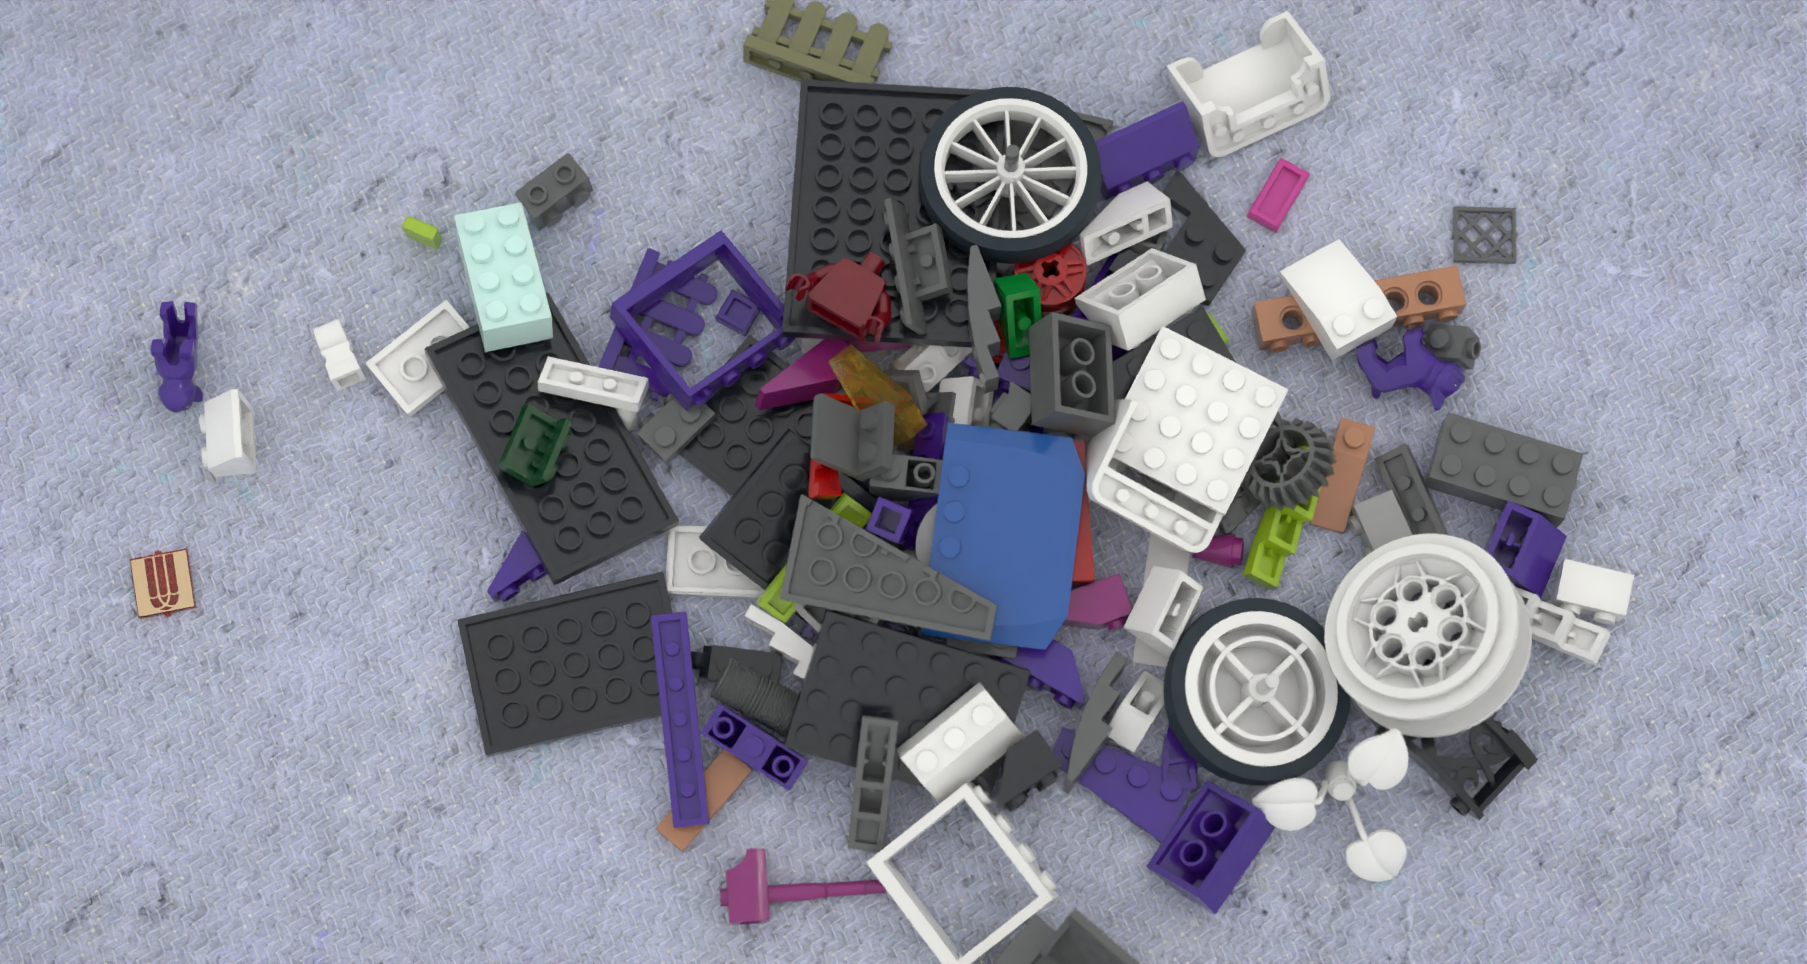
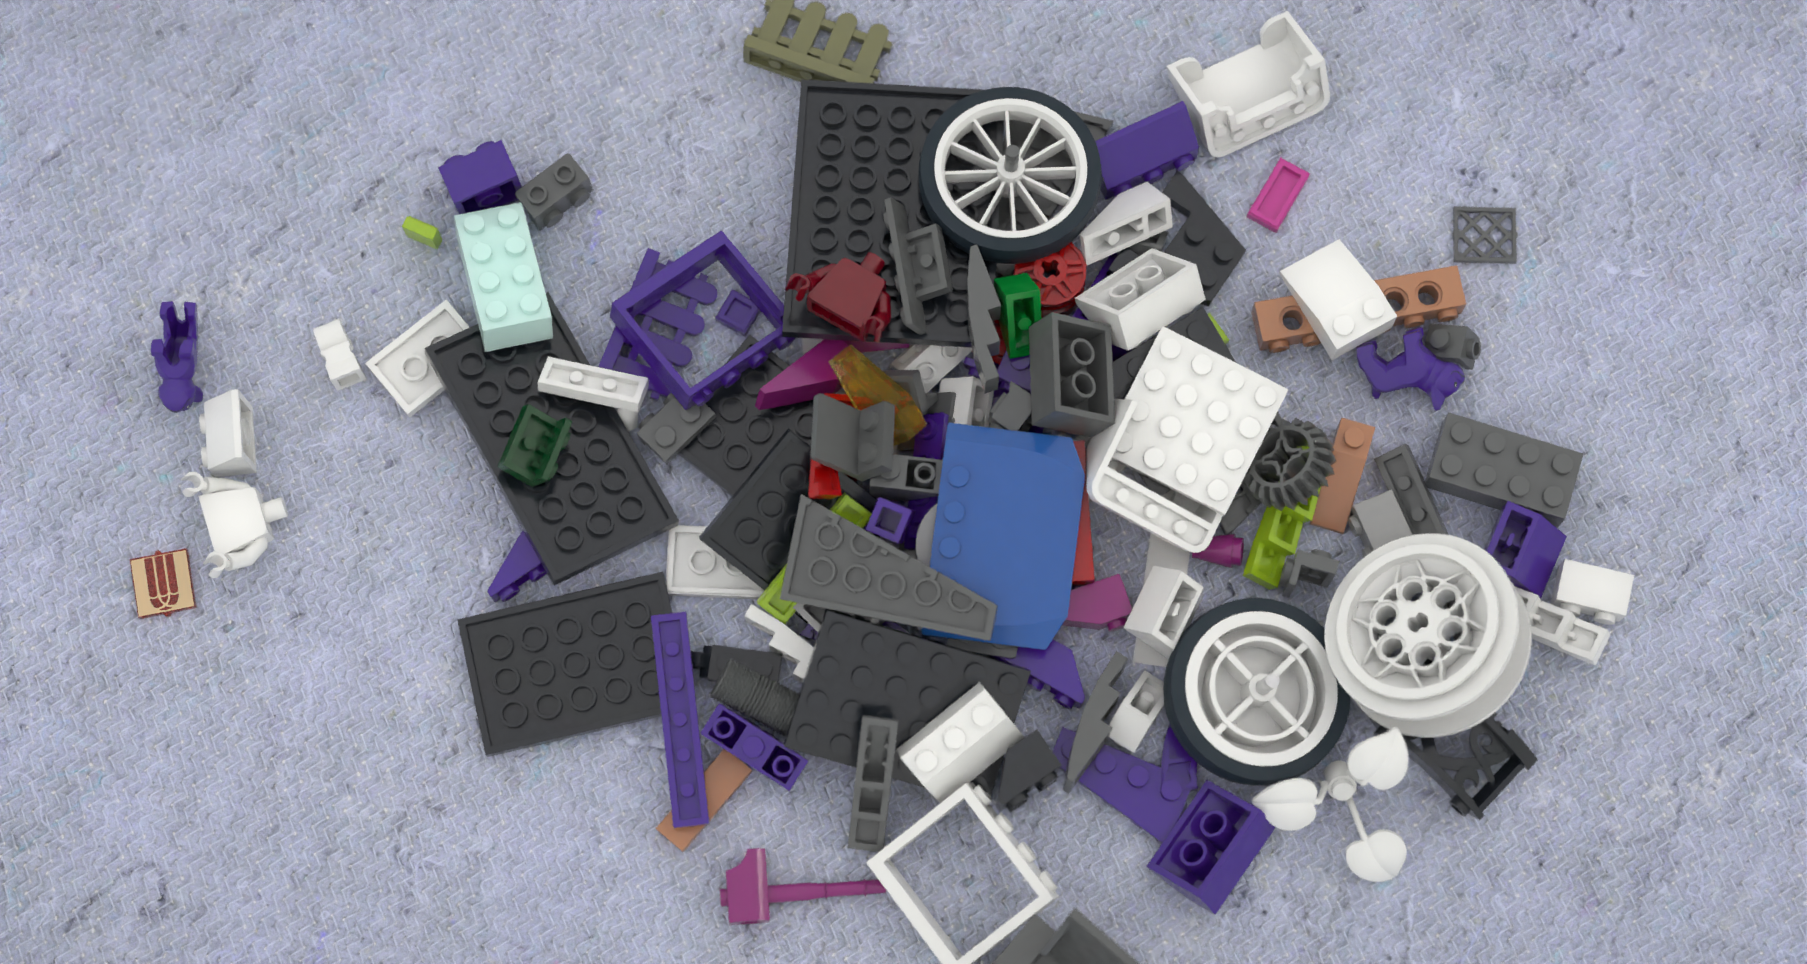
(235, 520): none -> white torso
(481, 178): none -> dark purple brick
(1311, 567): none -> dark grey bracket

